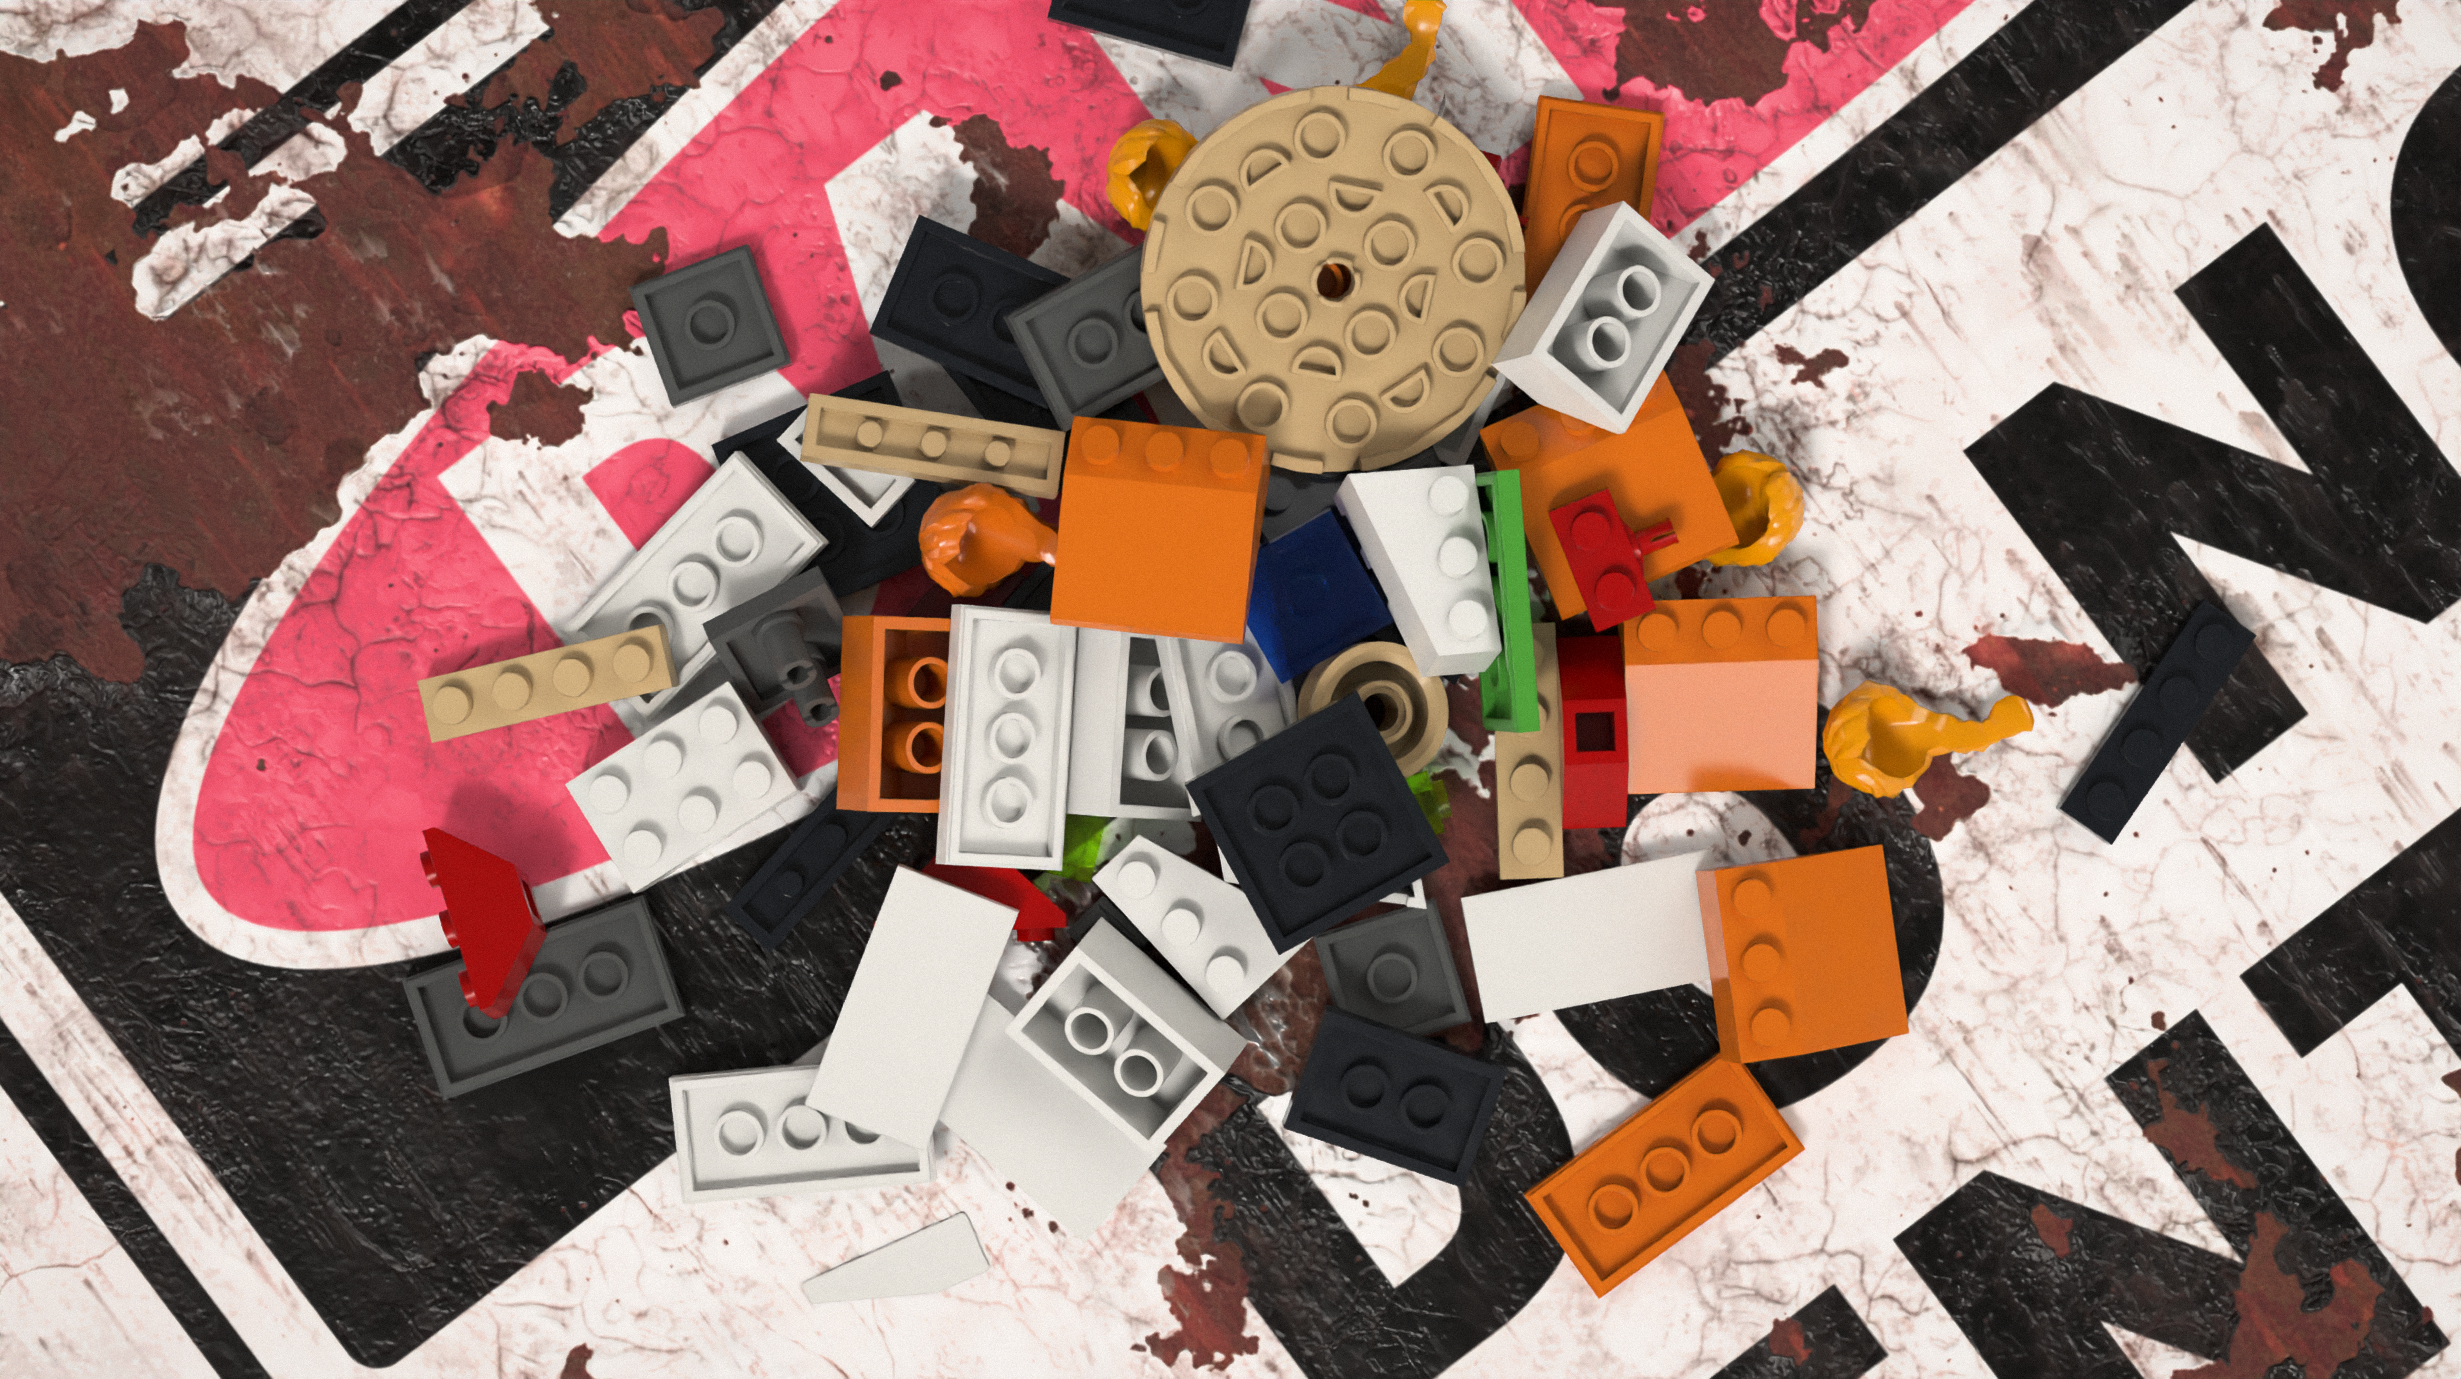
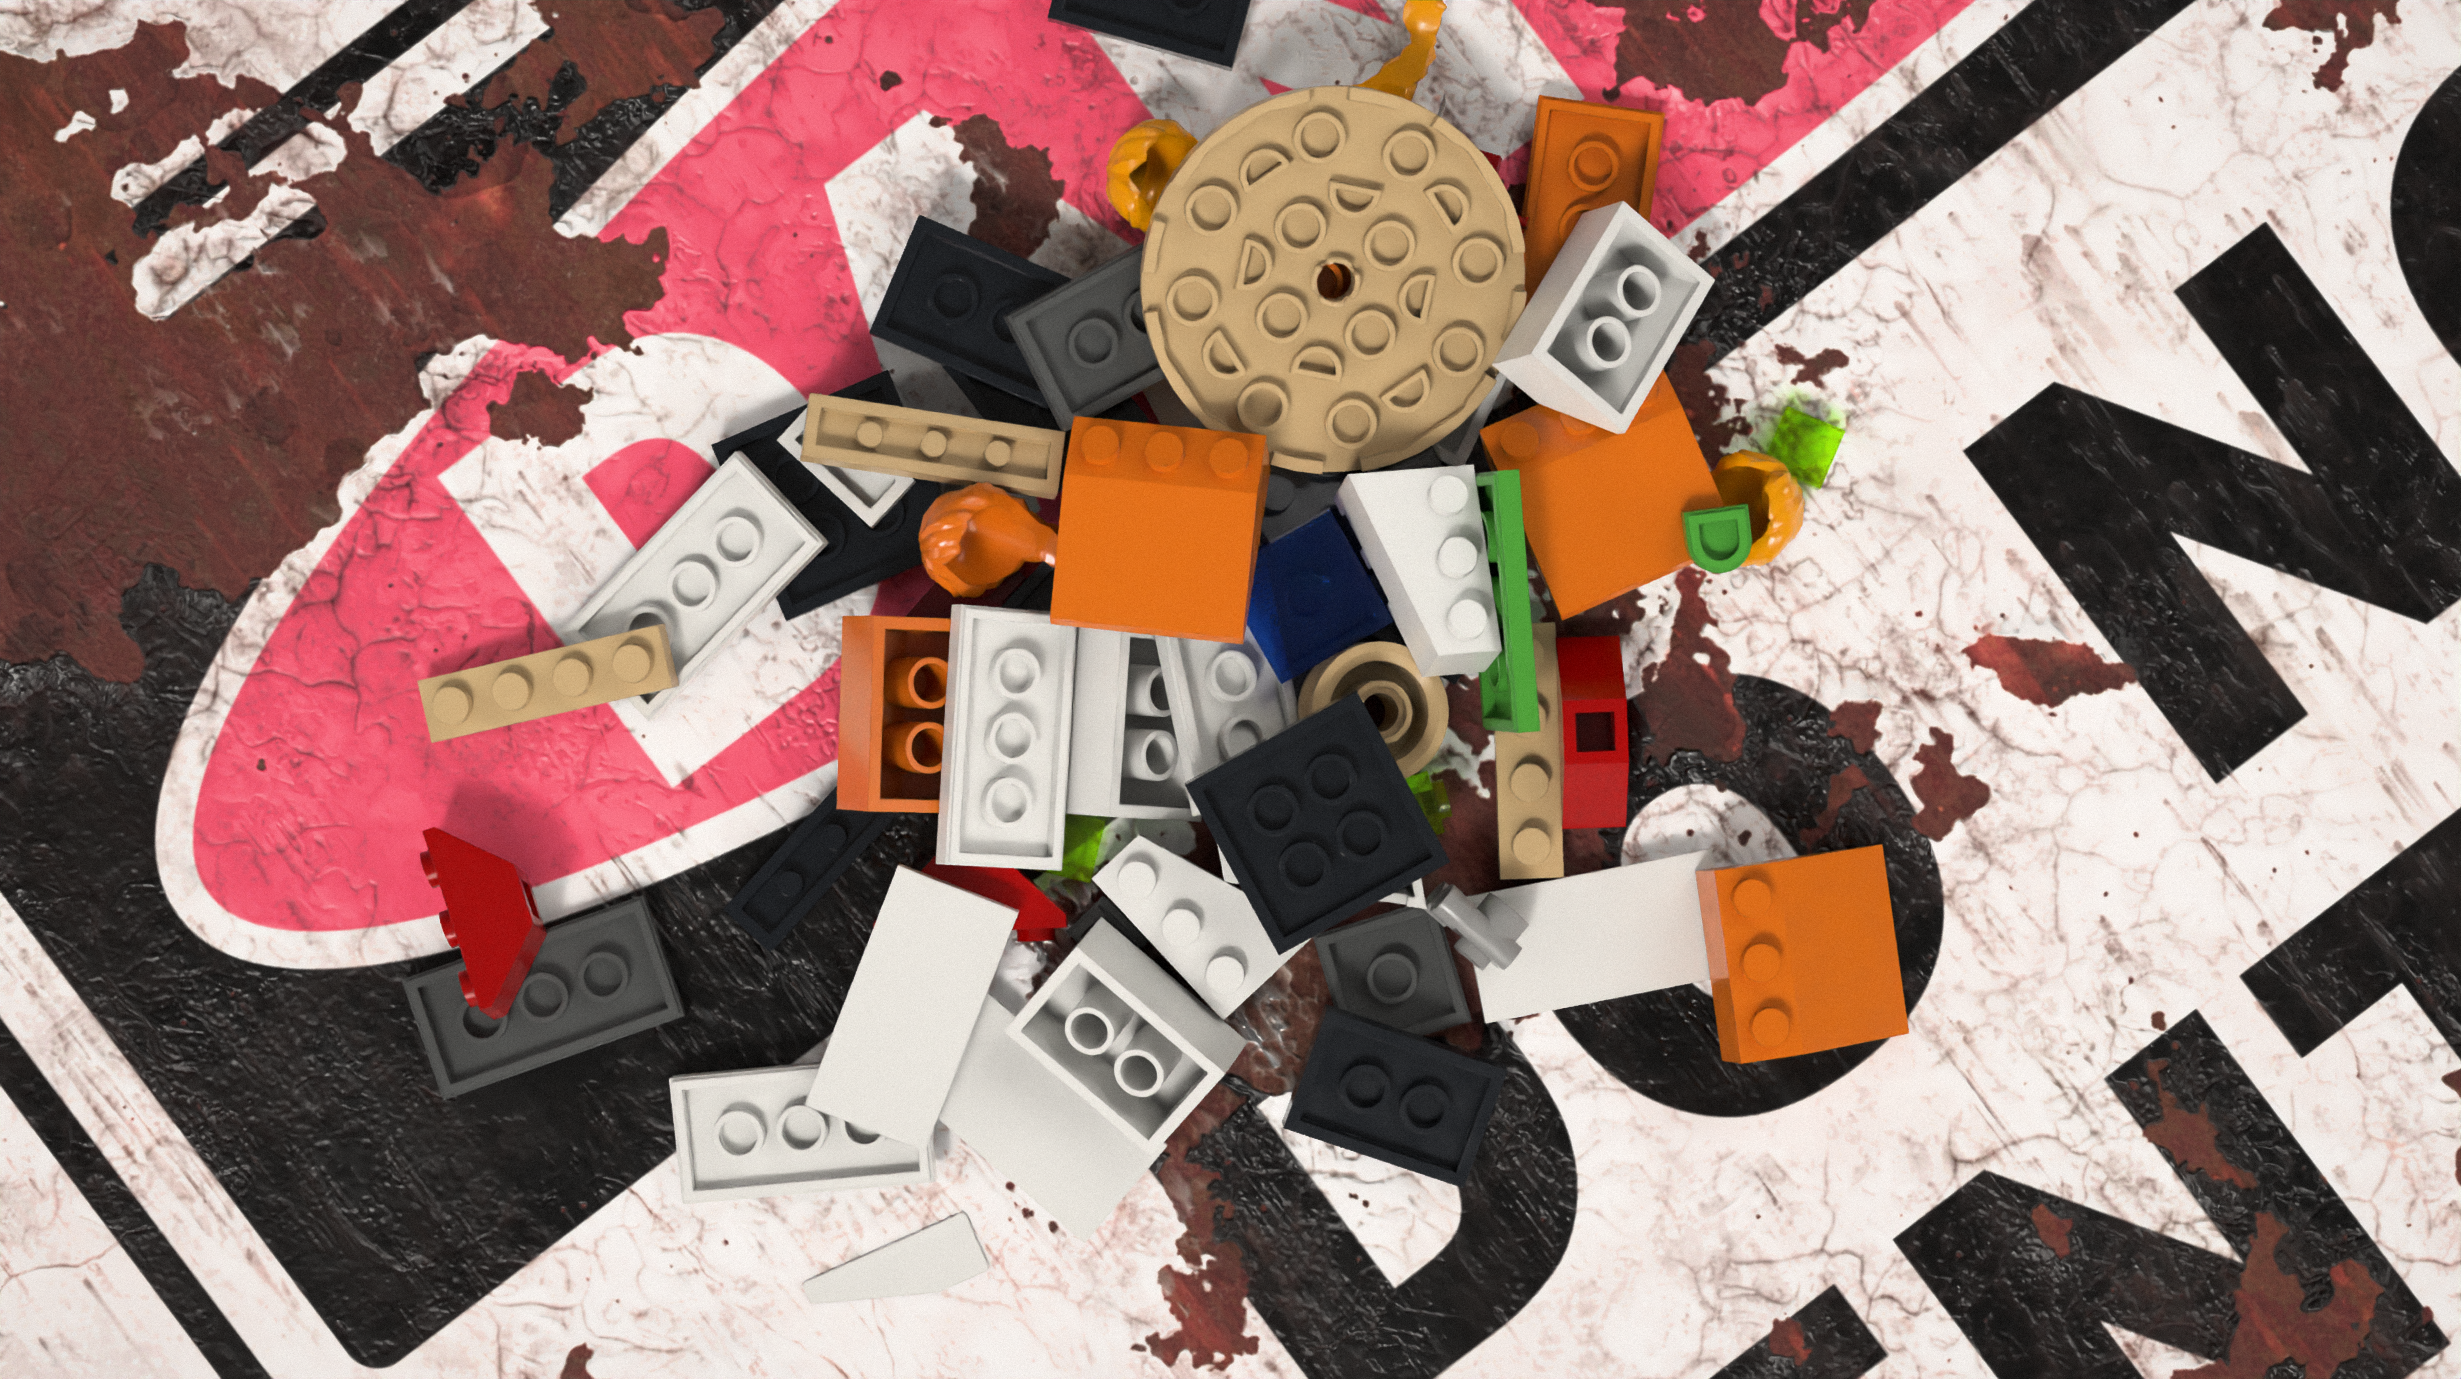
(684, 787): white brick -> none
(710, 326): dark grey tile -> none
(784, 646): dark grey plate -> none
(1484, 931): none -> light grey plate
(1608, 557): red plate -> none
(1663, 1172): orange tile -> none
(1718, 537): none -> bright green tile
(1722, 694): orange slope -> none
(1805, 446): none -> clear neon green plate
(1888, 741): light orange hair -> none
(2155, 721): black plate -> none

